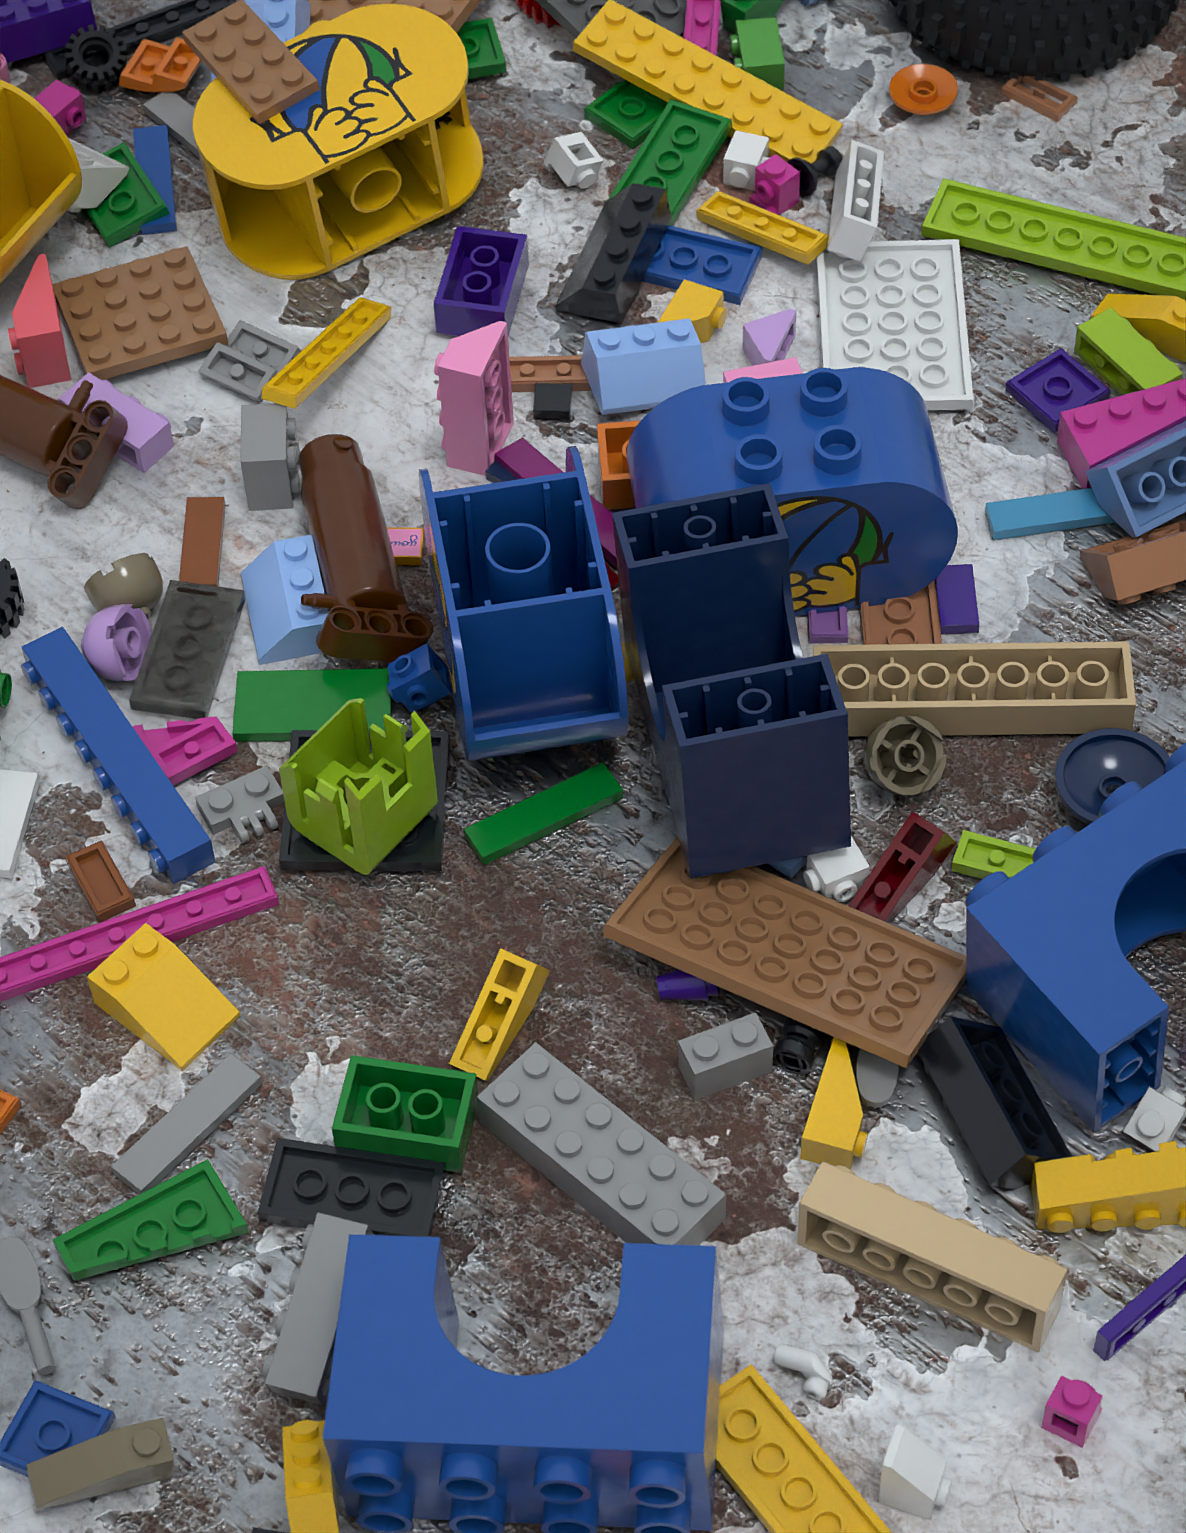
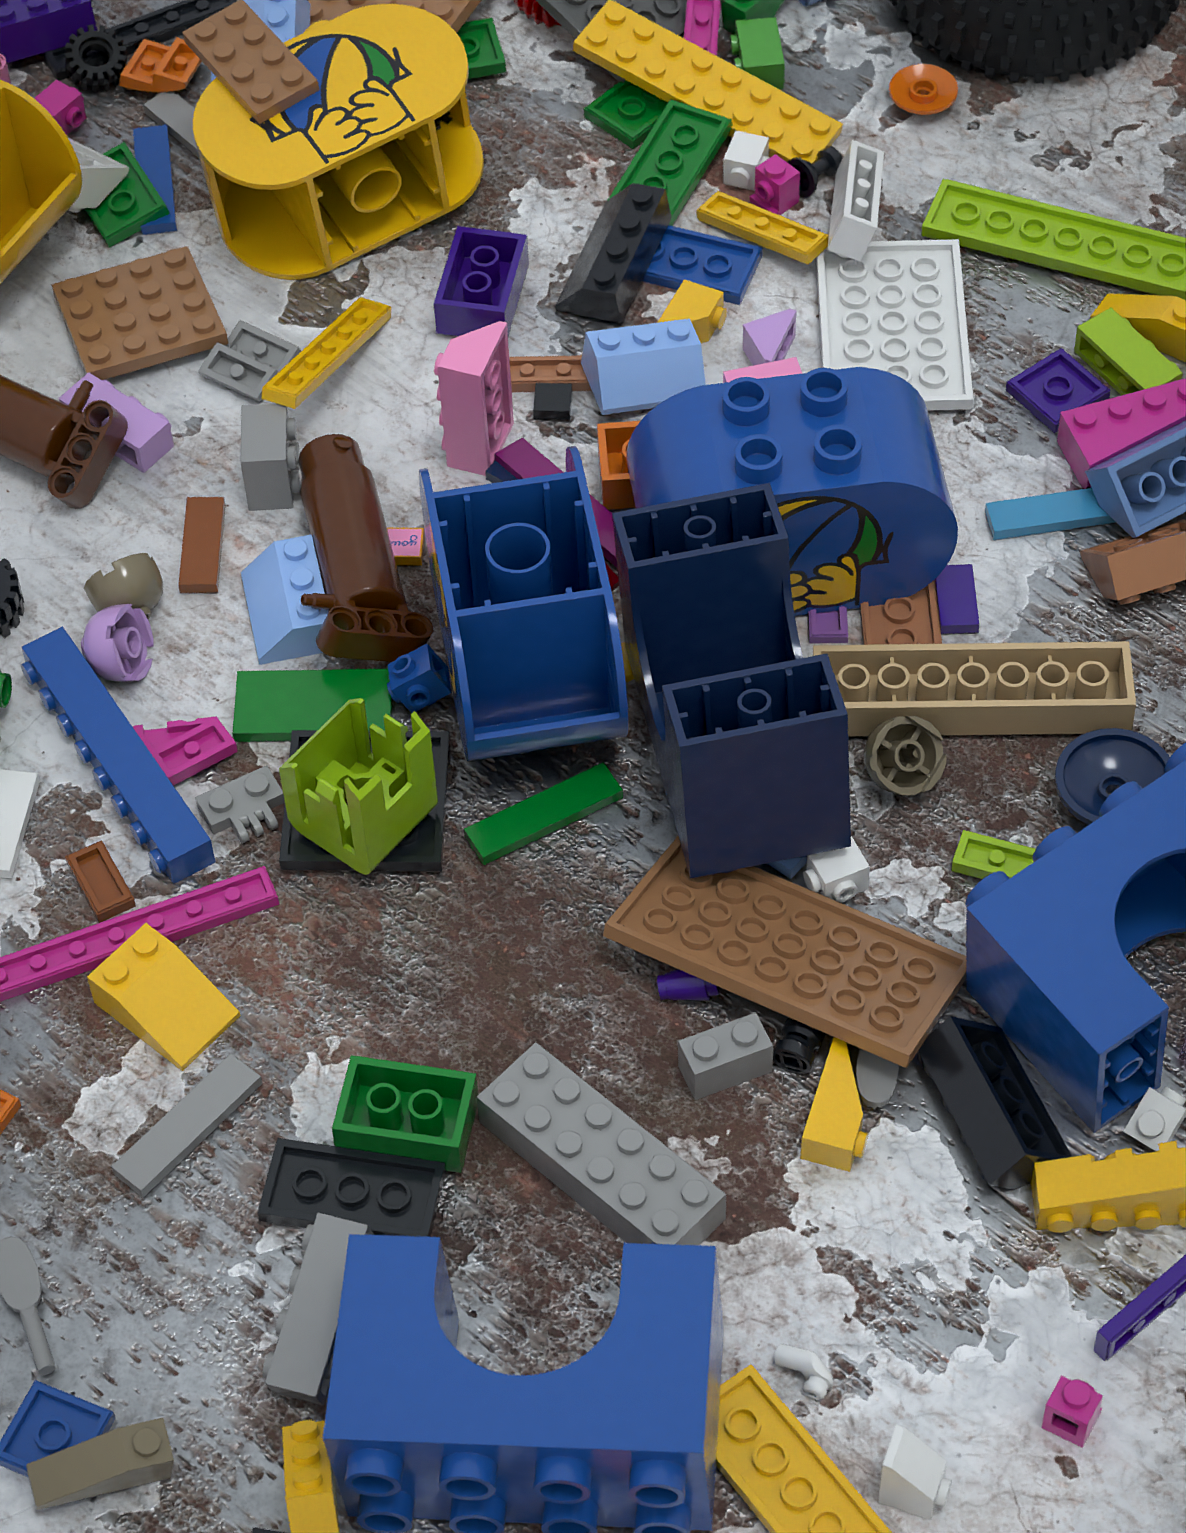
(39, 330): coral slope -> none
(159, 1222): green wing -> none
(187, 650): clear smoke plate -> none
(499, 1013): yellow slope -> none
(574, 160): white brick -> none
(903, 869): dark red slope -> none
(931, 1255): tan brick -> none
(1037, 99): nougat tile -> none

